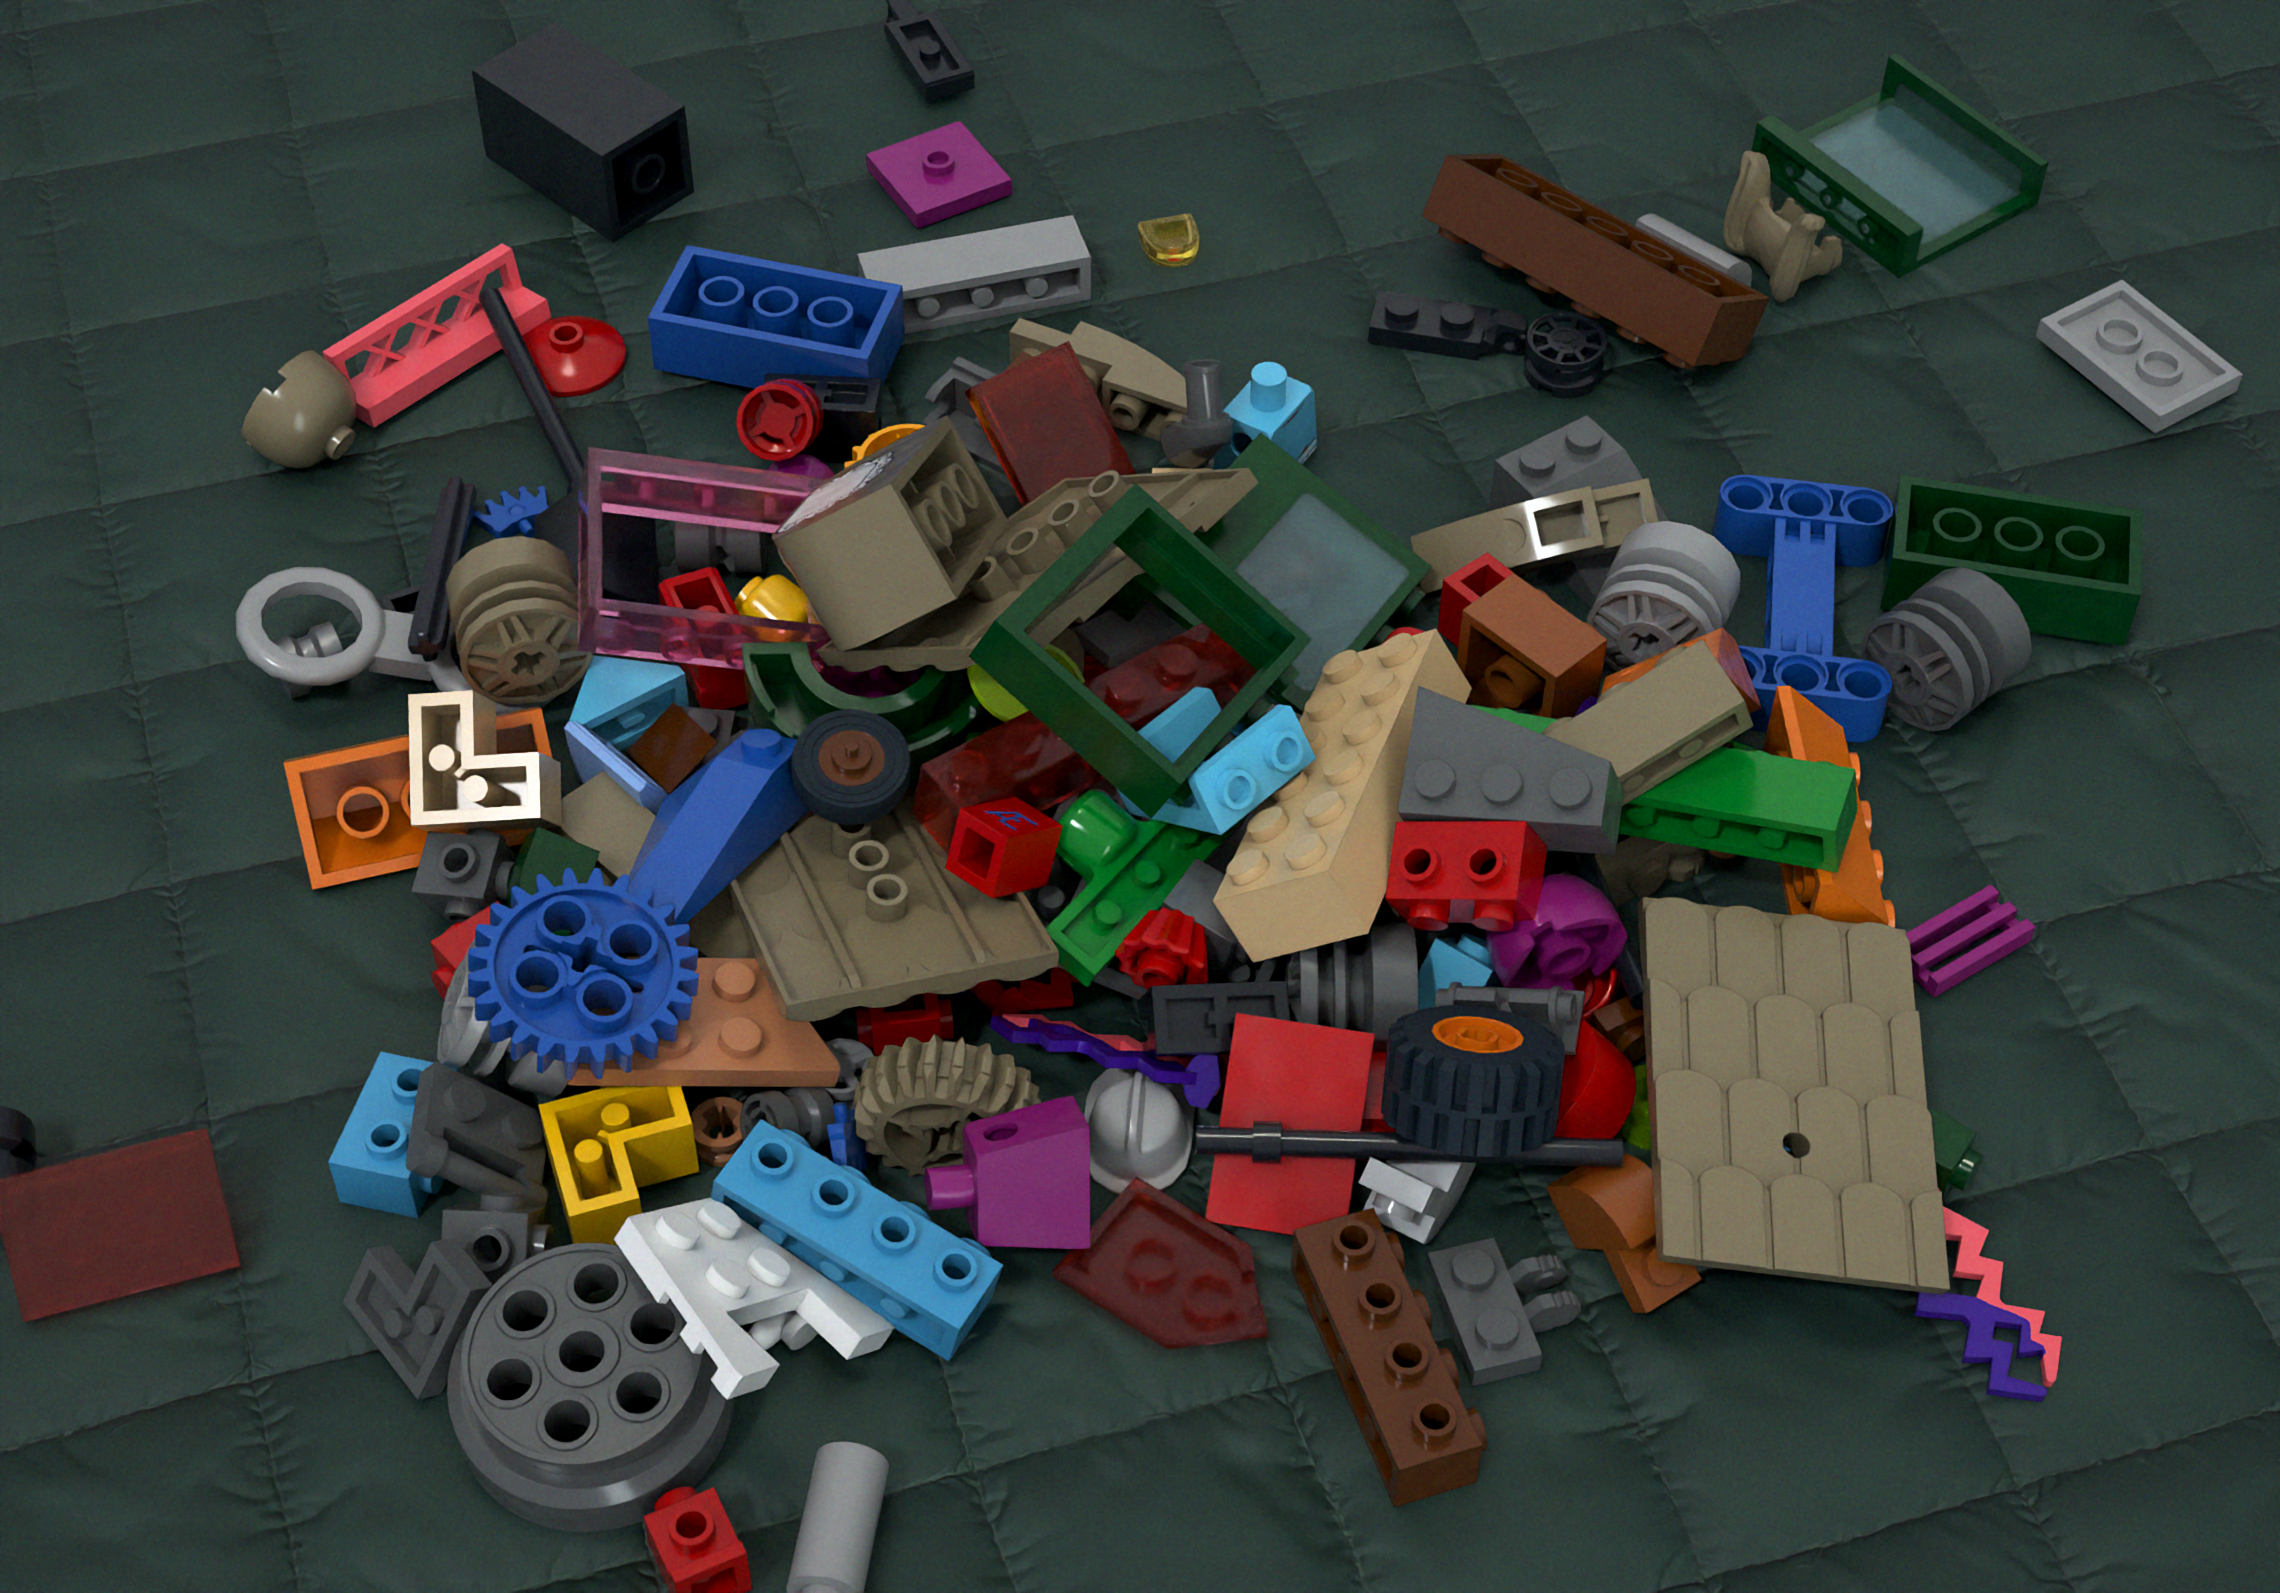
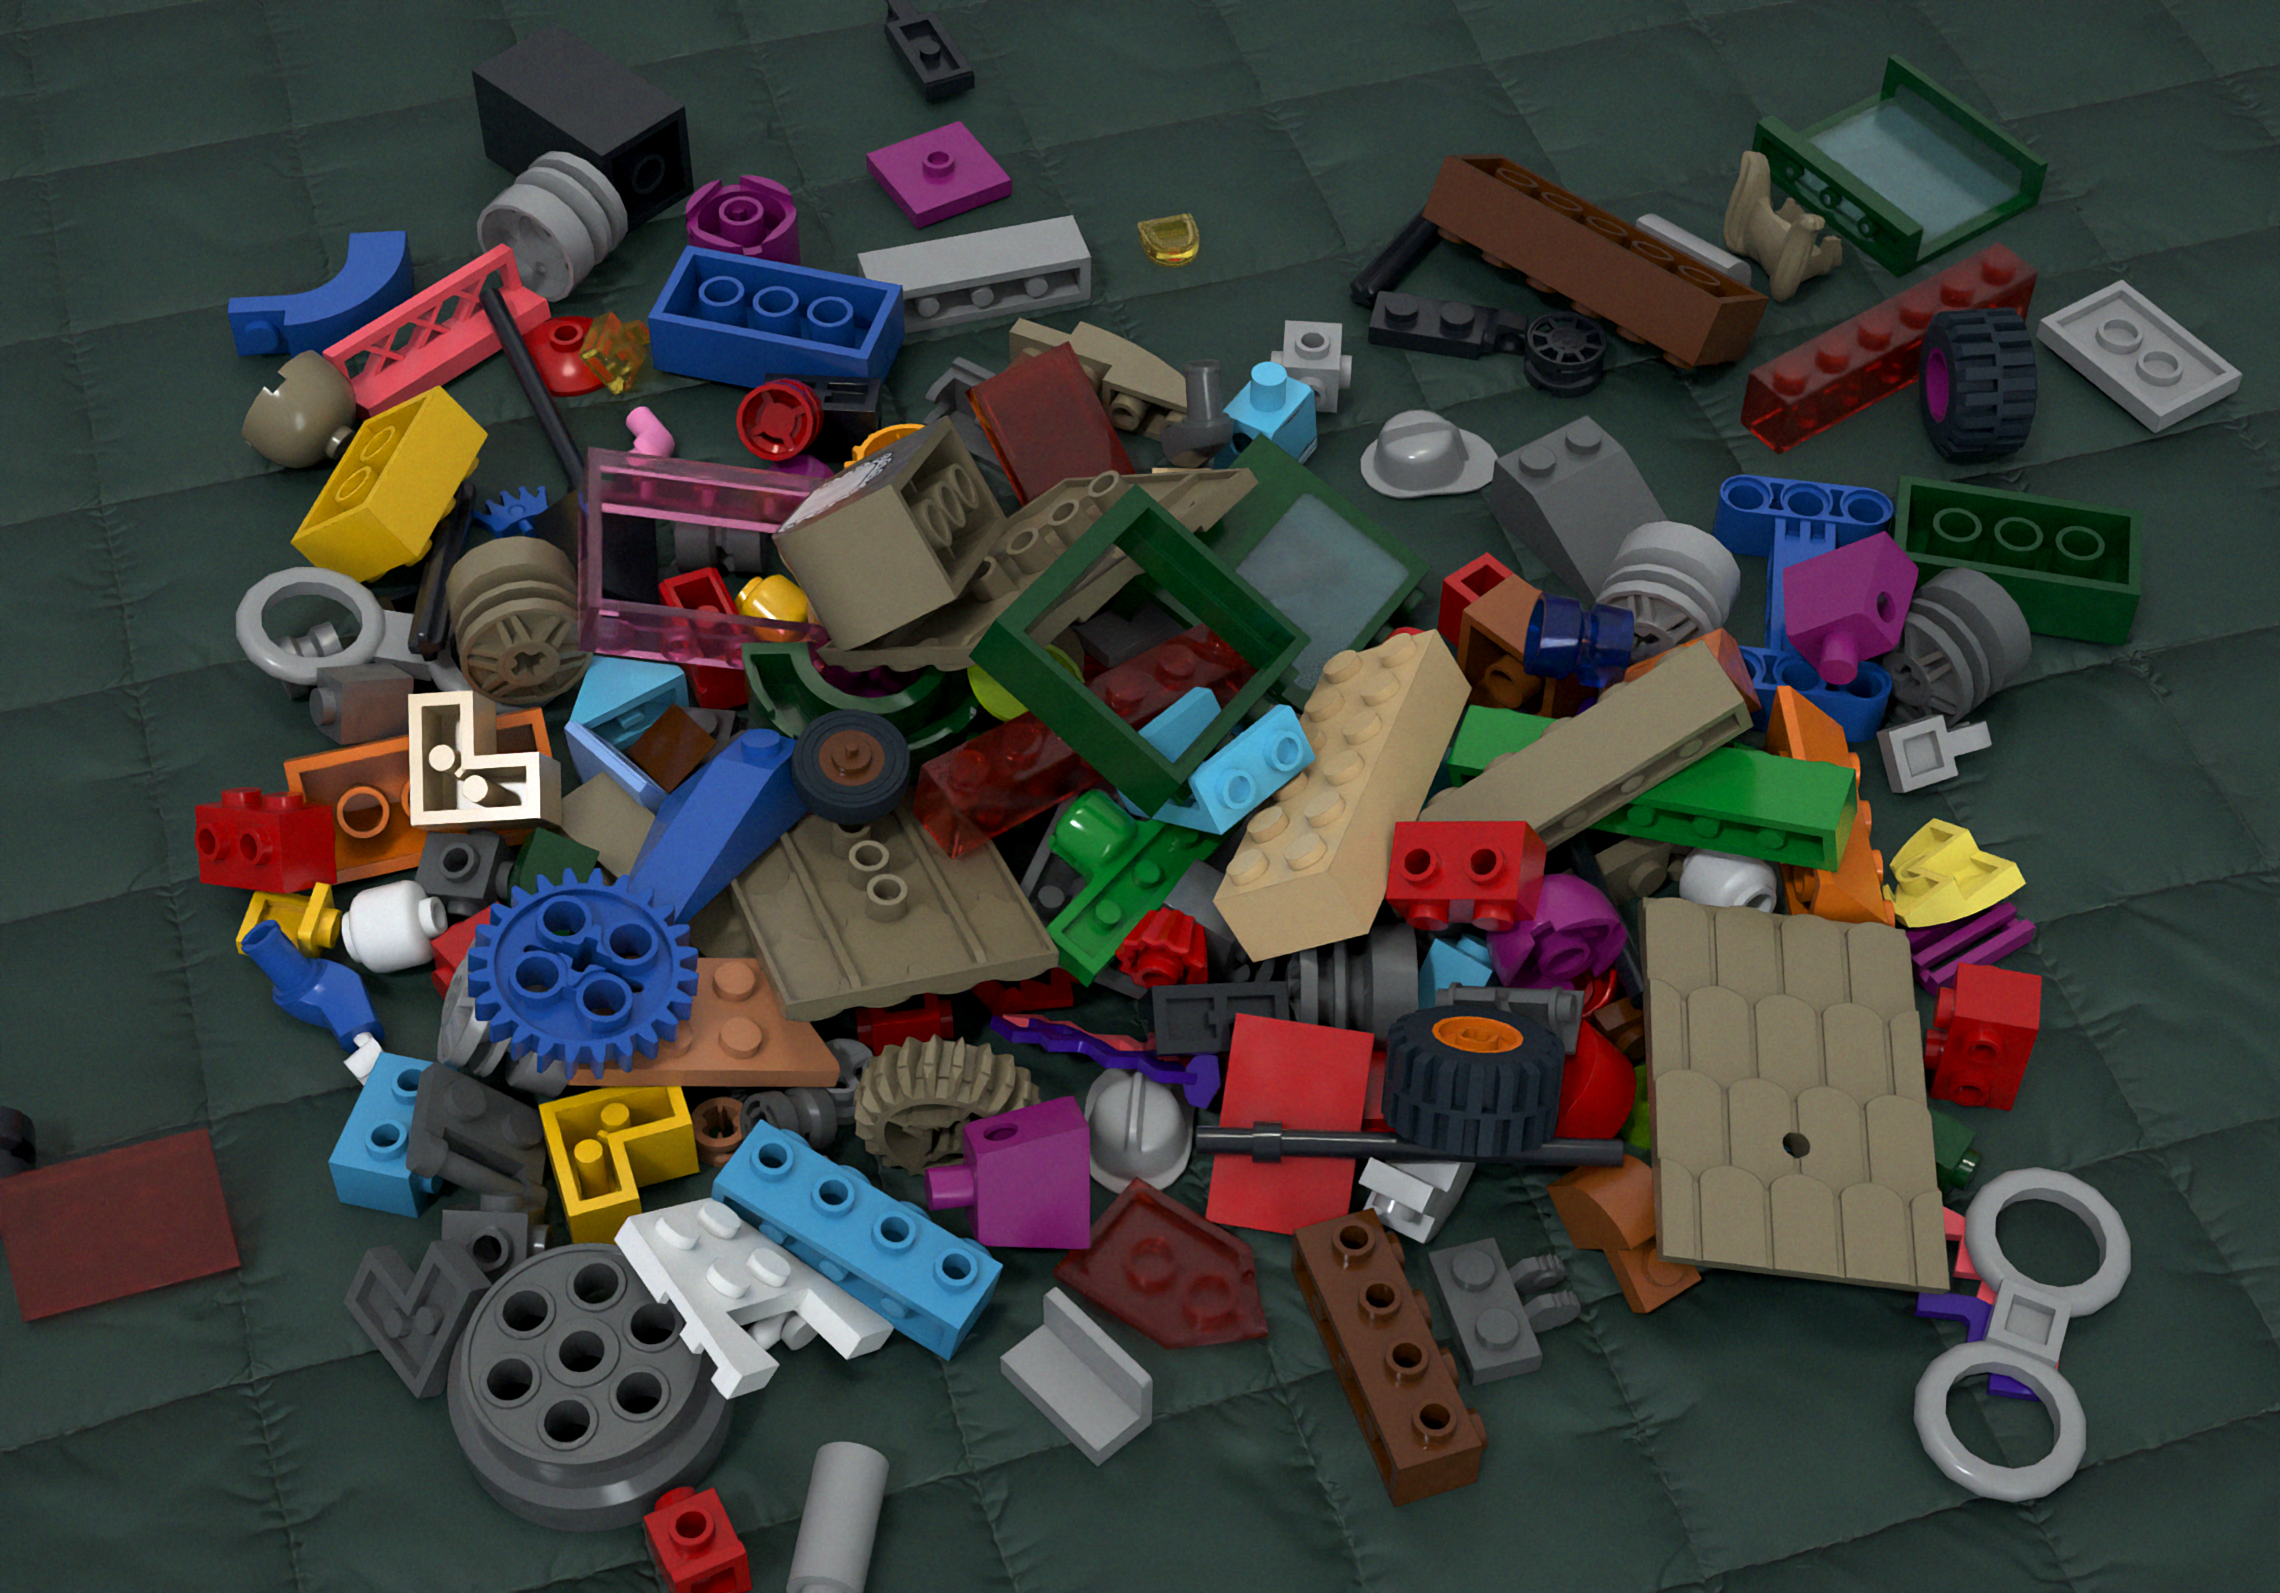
(265, 841): none -> red brick
(304, 919): none -> yellow bracket
(319, 994): none -> blue arm
(361, 702): none -> flat silver brick
(368, 286): none -> blue arch
(392, 488): none -> yellow brick
(393, 926): none -> white head
(557, 221): none -> light grey wheel
(615, 350): none -> clear yellow tile
(650, 434): none -> bright pink arm
(745, 220): none -> magenta brick
(845, 1145): blue piece -> none
(1003, 847): red brick -> none
(1081, 1380): none -> light grey panel
(1315, 358): none -> light grey brick
(1394, 260): none -> black axle
(1426, 456): none -> light grey piece
(1490, 769): dark grey wedge -> none
(1538, 531): dark tan slope -> none
(1556, 647): none -> clear blue wheel
(1728, 880): none -> white head
(1848, 604): none -> magenta torso
(1874, 350): none -> clear red brick
(1925, 750): none -> light grey plate
(1947, 876): none -> light yellow brick
(1977, 382): none -> black wheel
(1982, 1035): none -> red brick
(2023, 1335): none -> light grey bar

